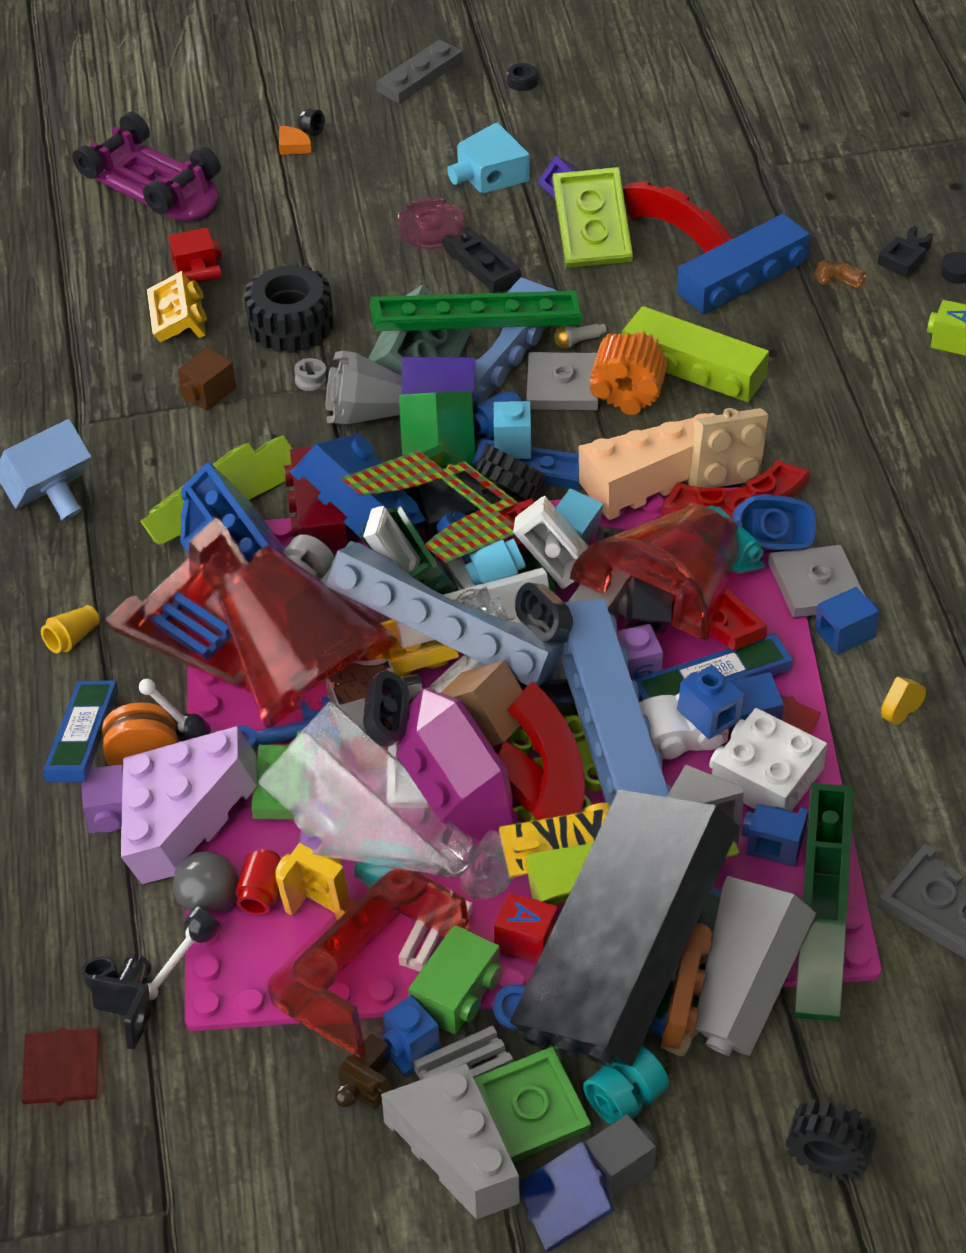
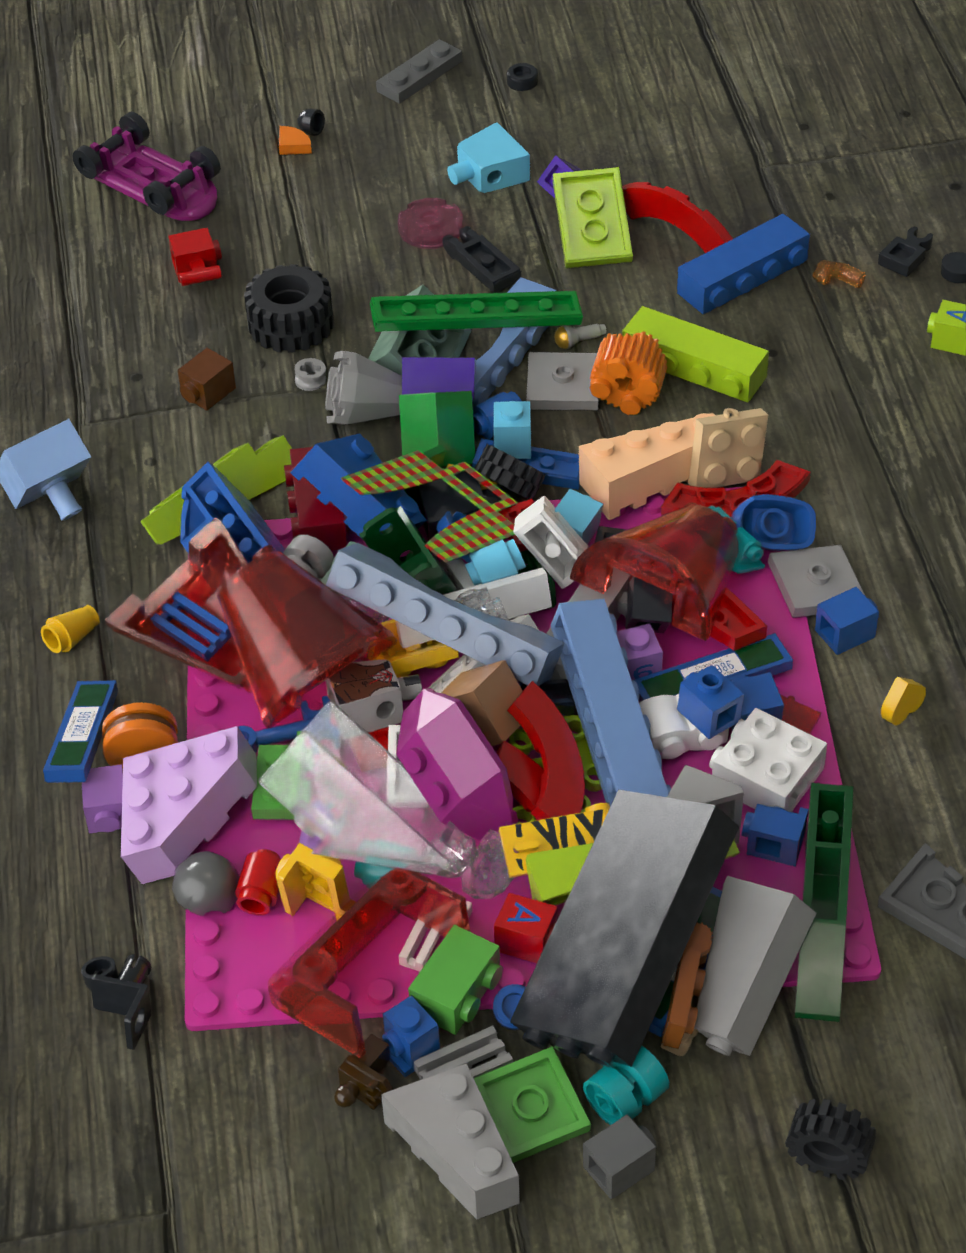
(60, 1066): clear red piece -> none
(175, 307): yellow bracket -> none
(188, 725): hinge -> none
(199, 928): hinge -> none
(386, 708): black plate -> none
(388, 539): white tile -> none
(543, 612): black plate -> none
(566, 1196): clear blue piece -> none

